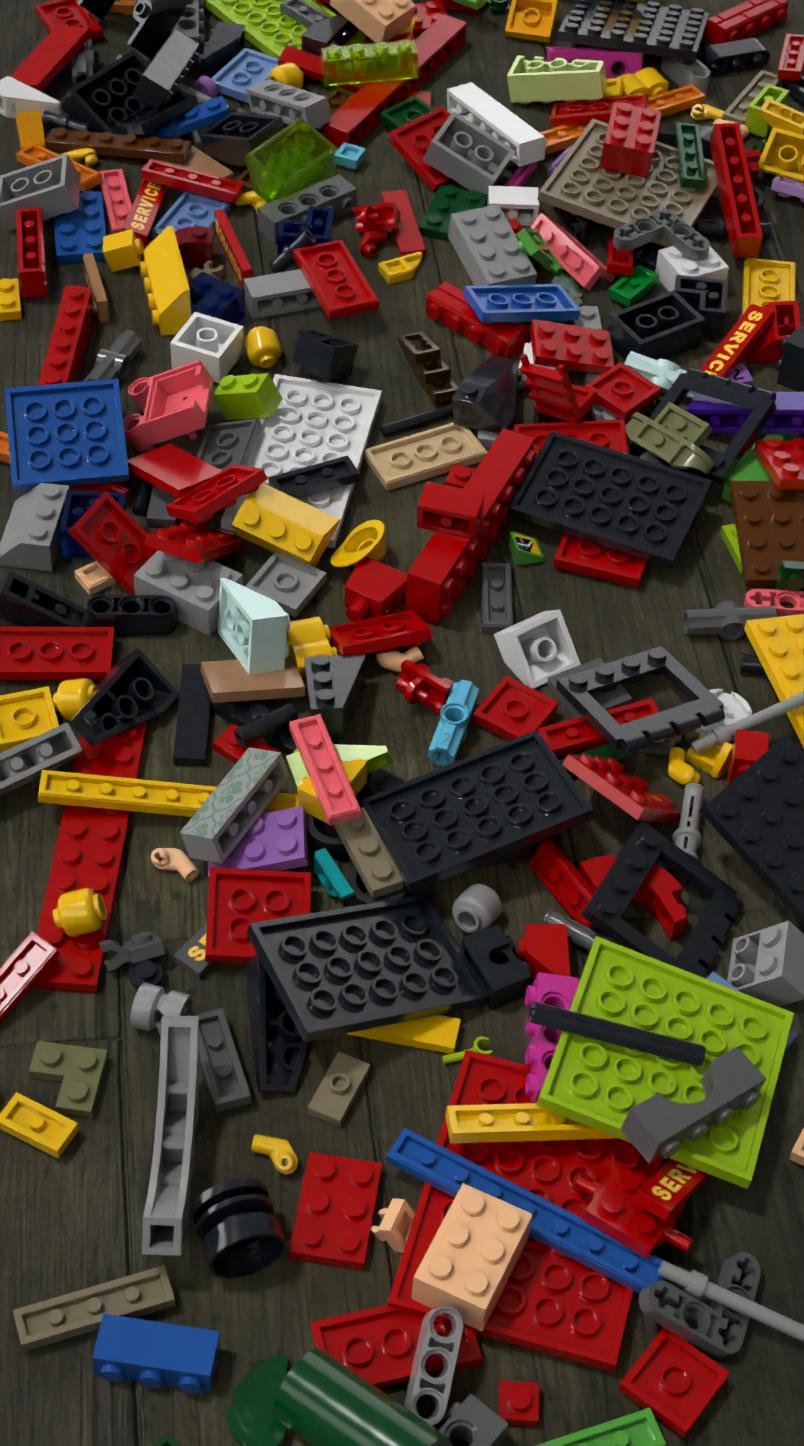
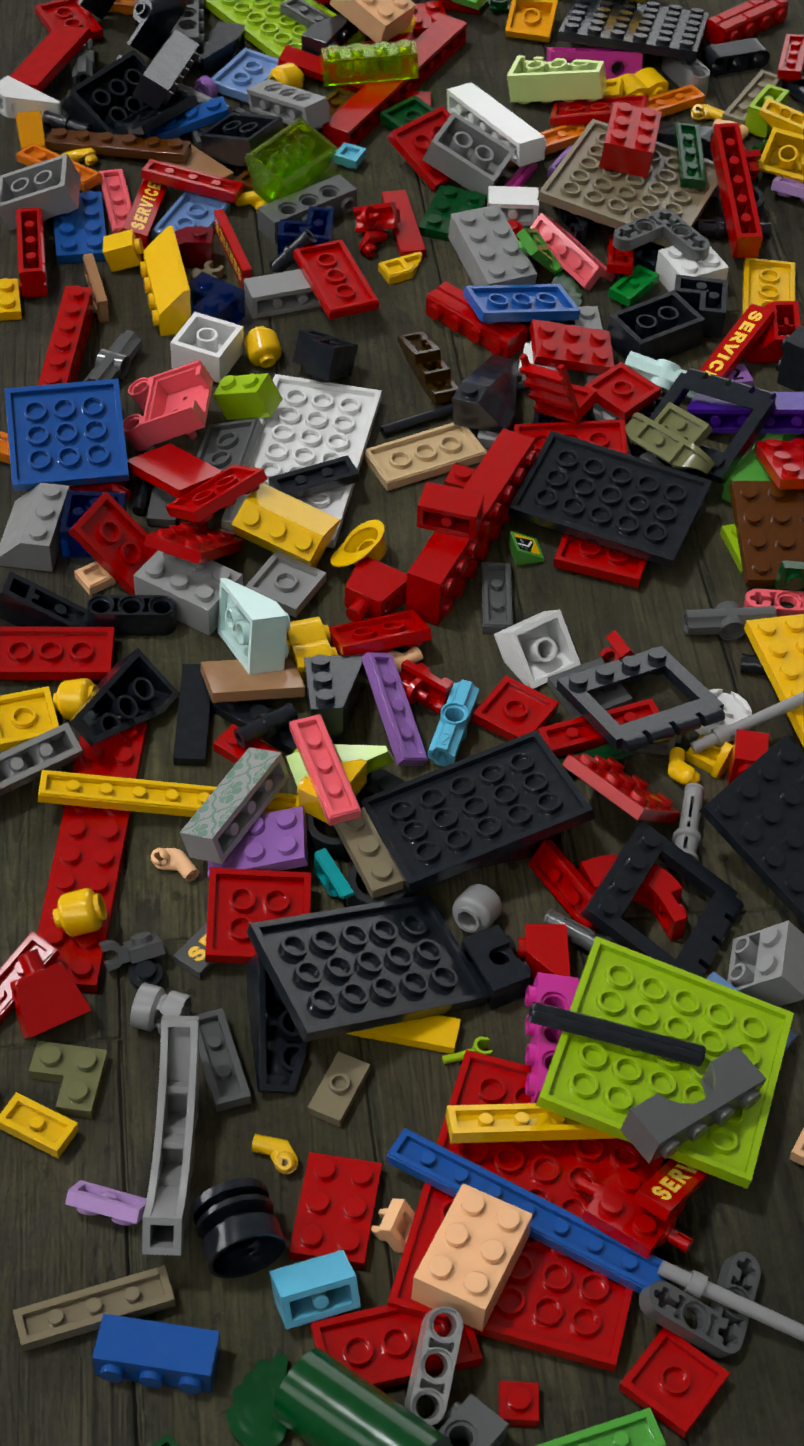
(45, 995): none -> red torso
(96, 1199): none -> lavender plate
(315, 1289): none -> medium azure brick
(394, 709): none -> medium lavender tile
(619, 649): none -> red tile

